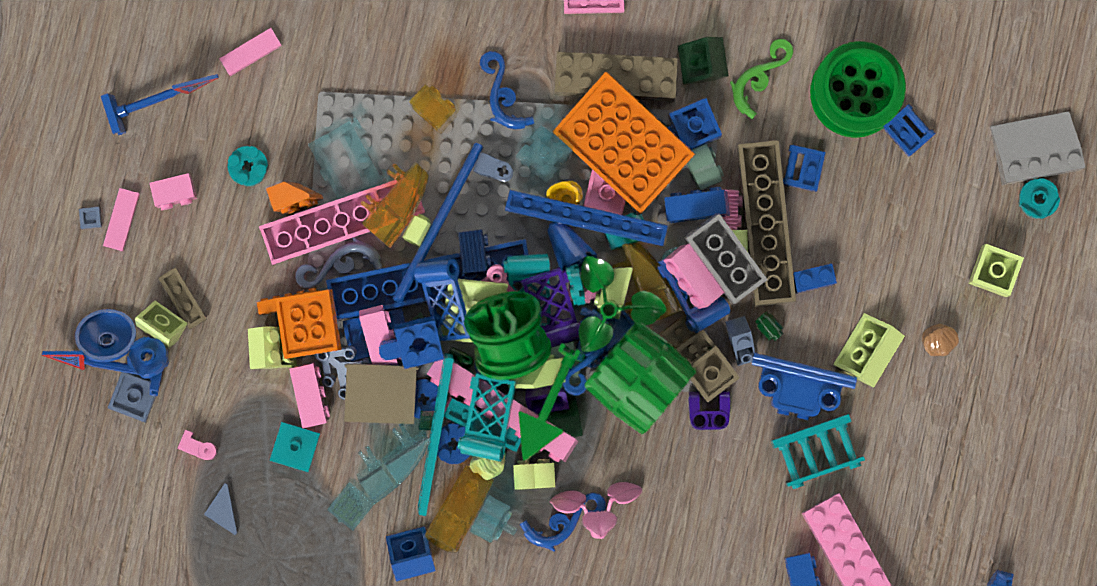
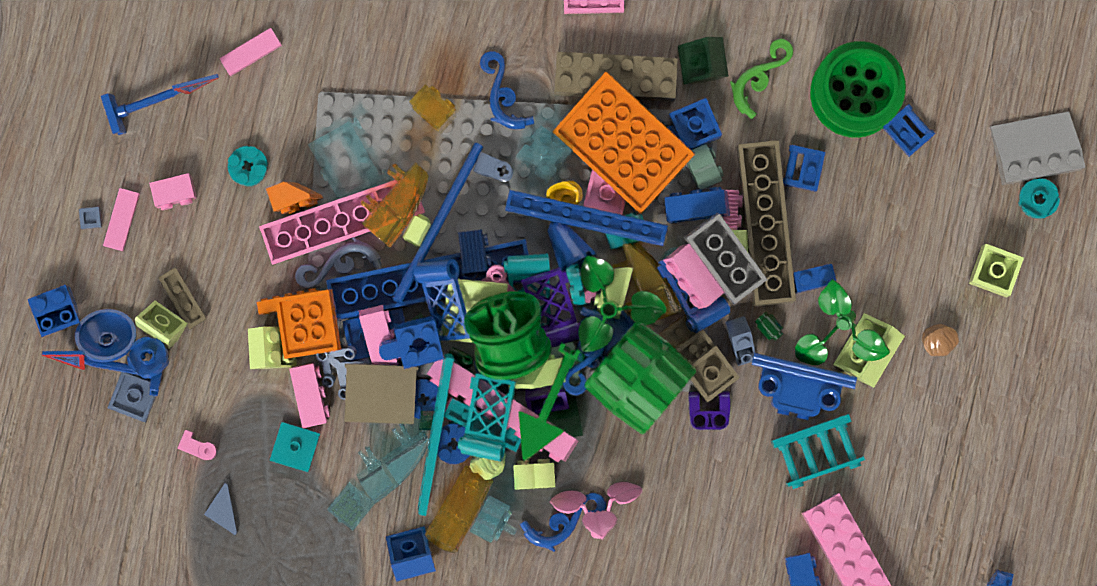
(54, 310): none -> blue slope
(835, 300): none -> green plant

